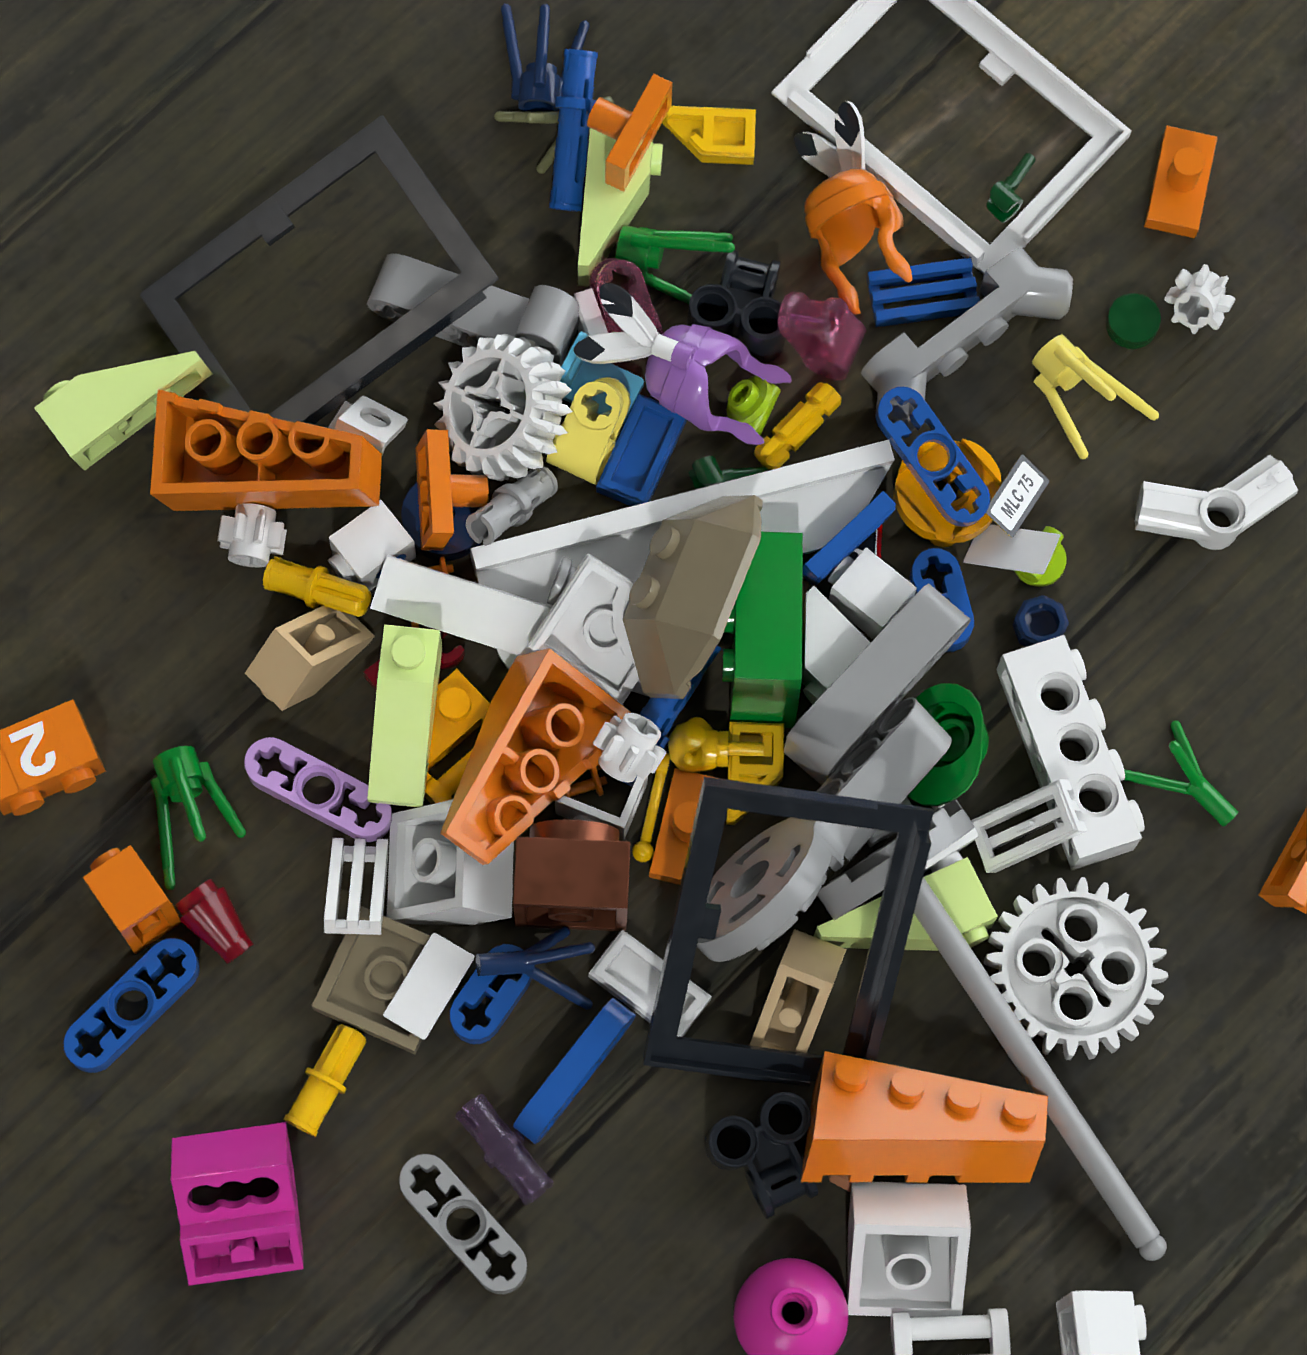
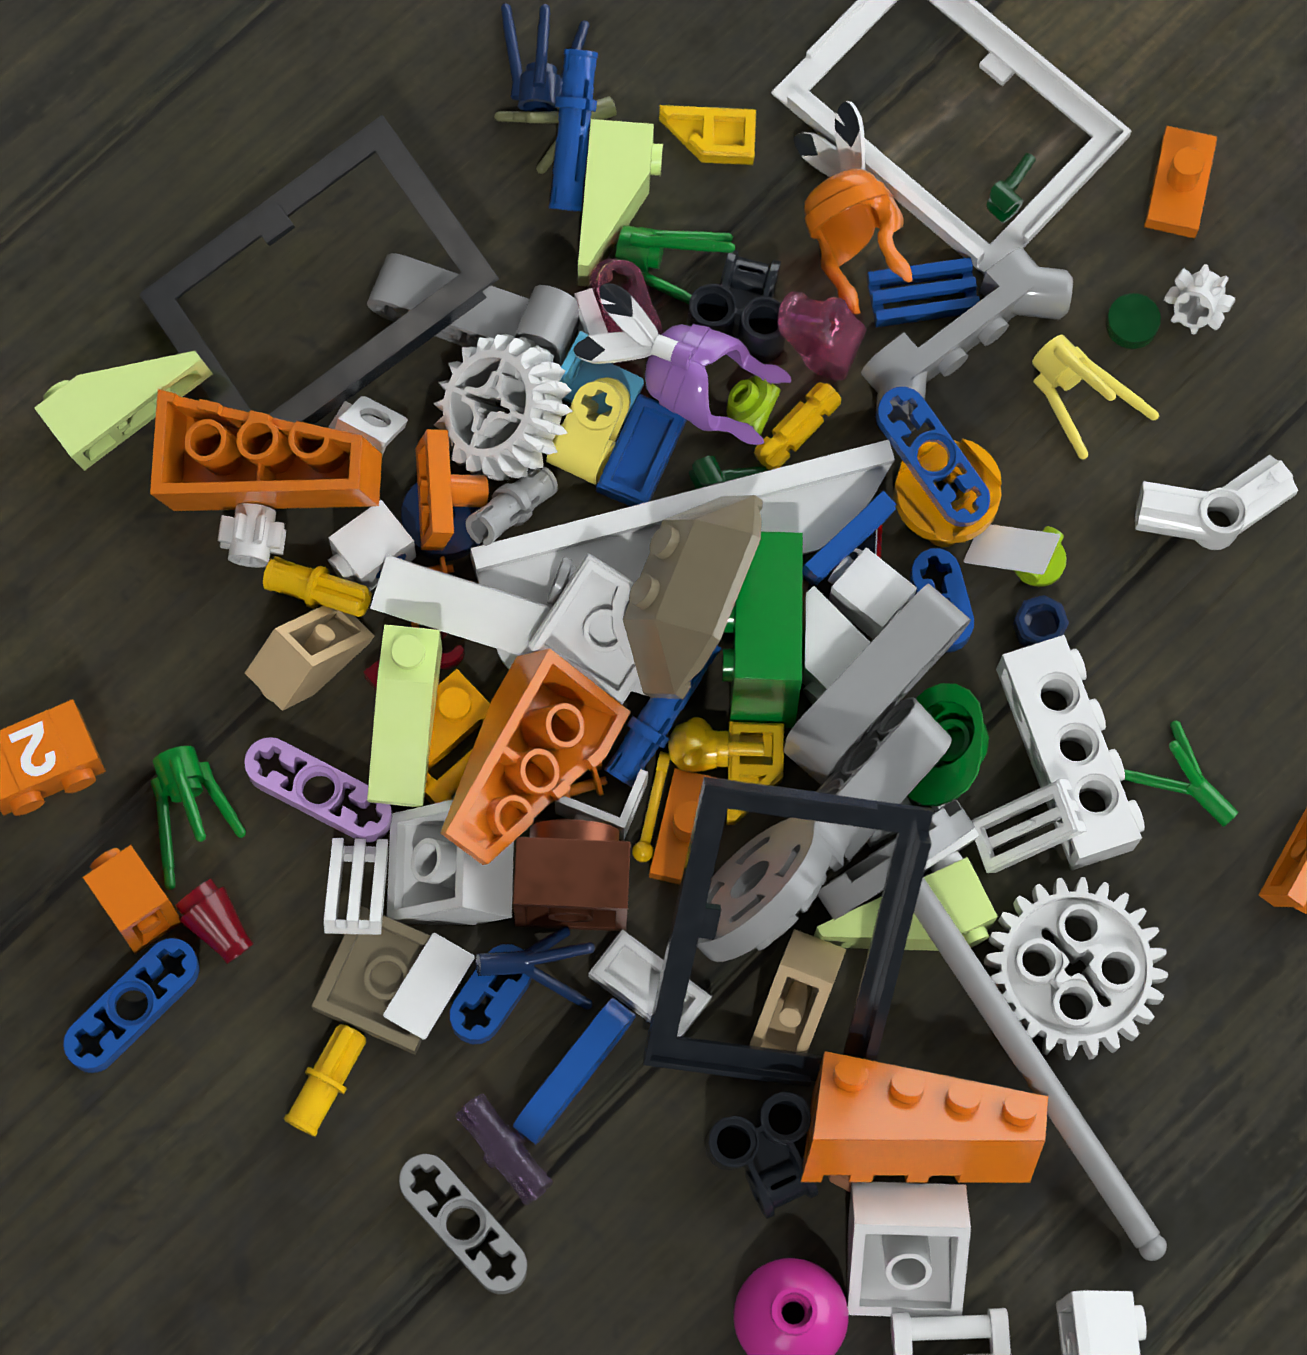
(267, 1220): dark pink piece -> none
(629, 747): white gear -> none
(631, 129): orange tile -> none
(1017, 496): sticker -> none

